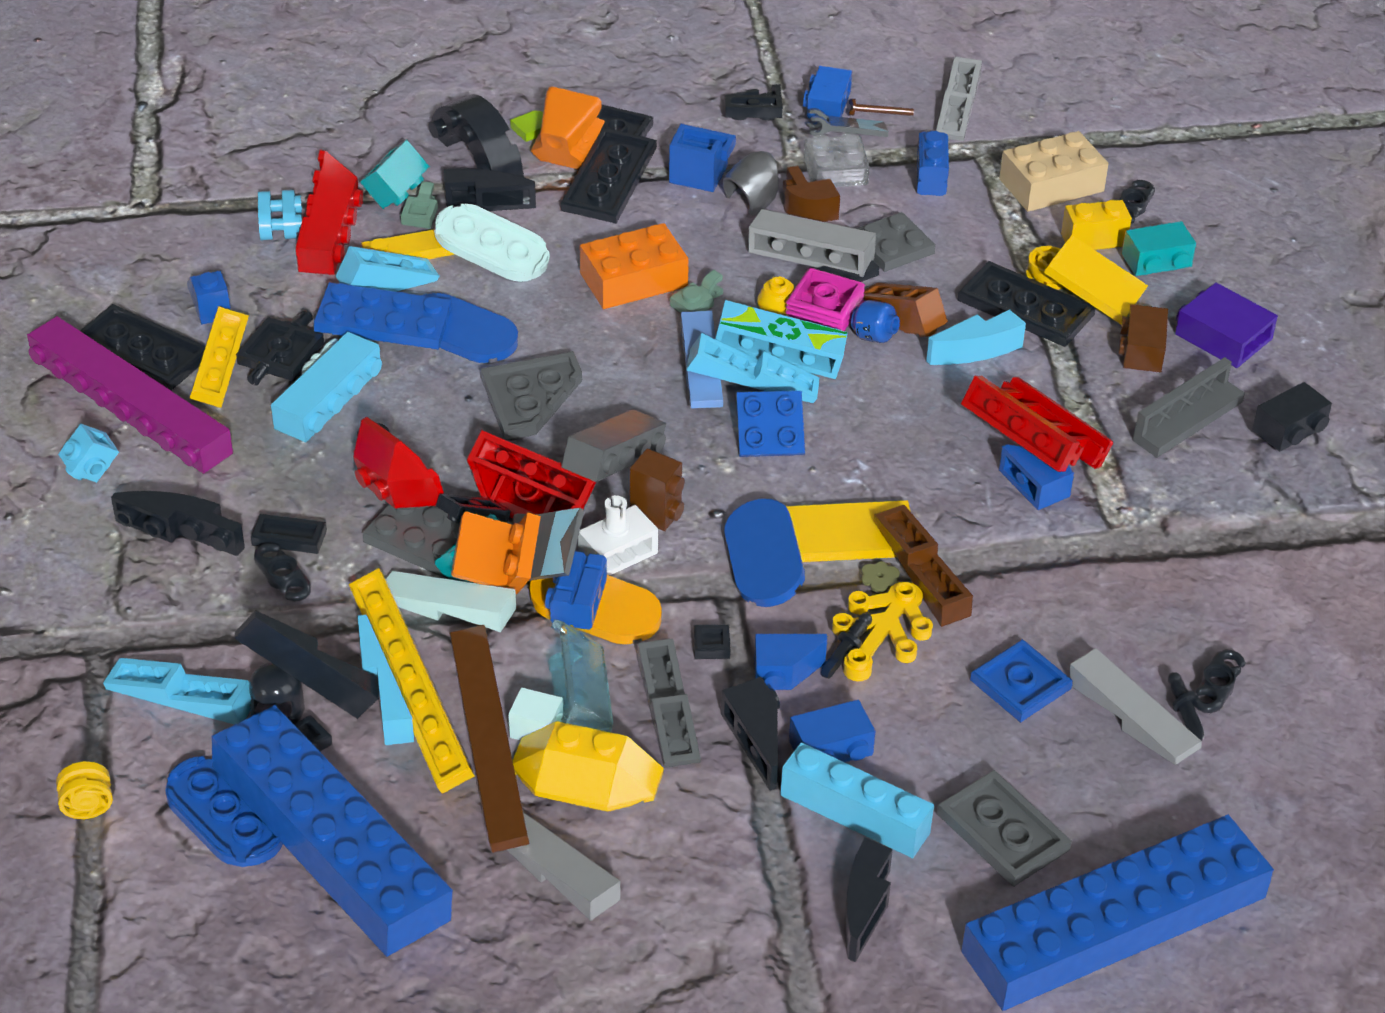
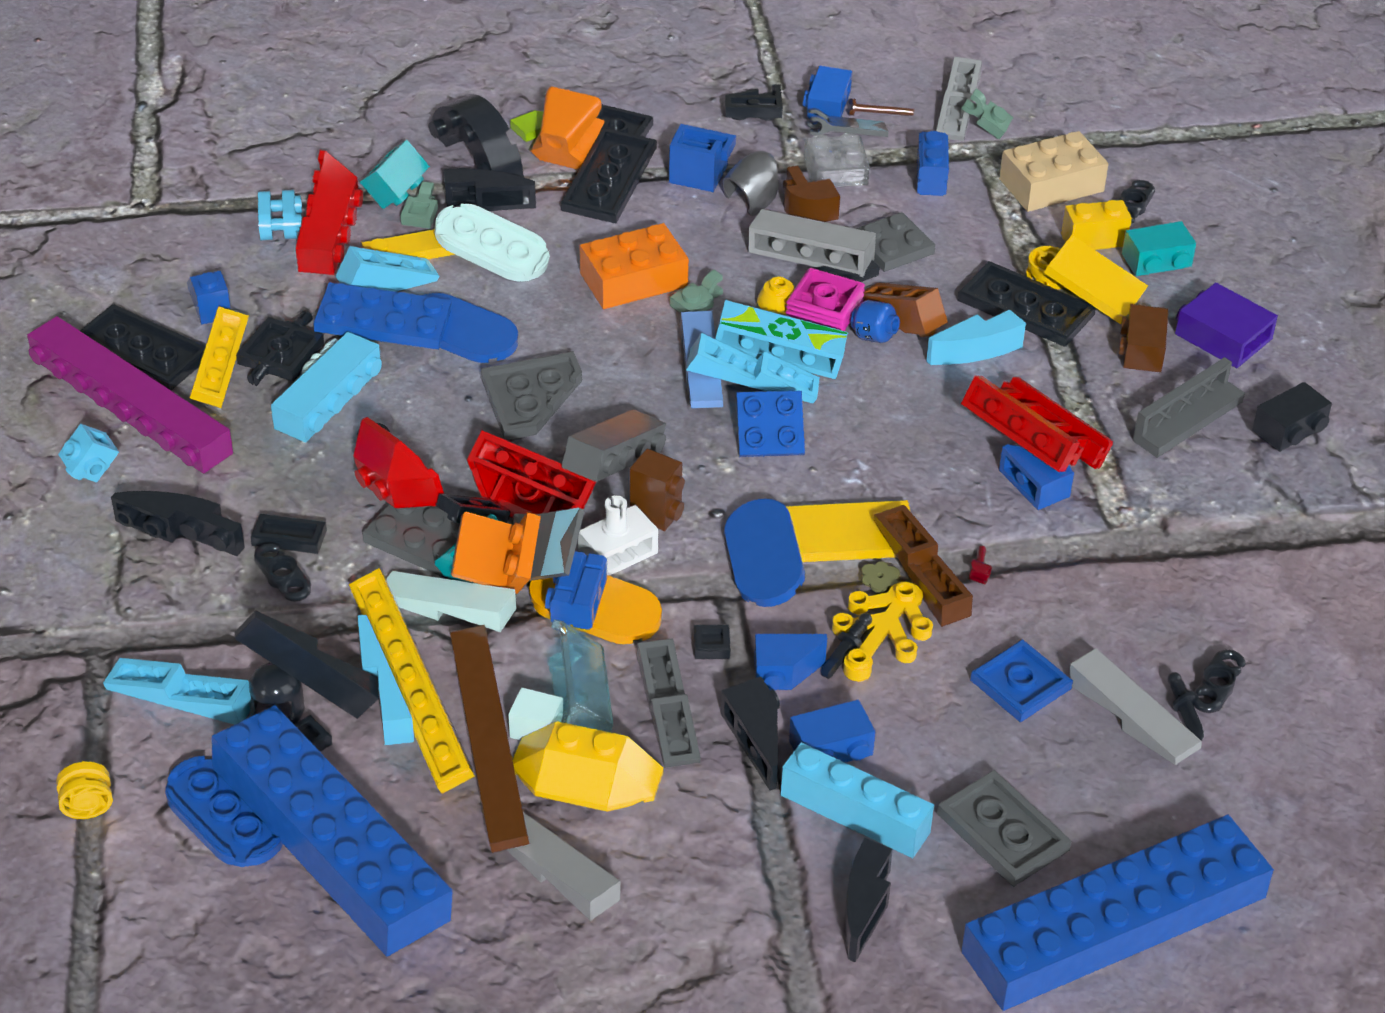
(980, 570): none -> dark red hand
(991, 117): none -> sand green plate

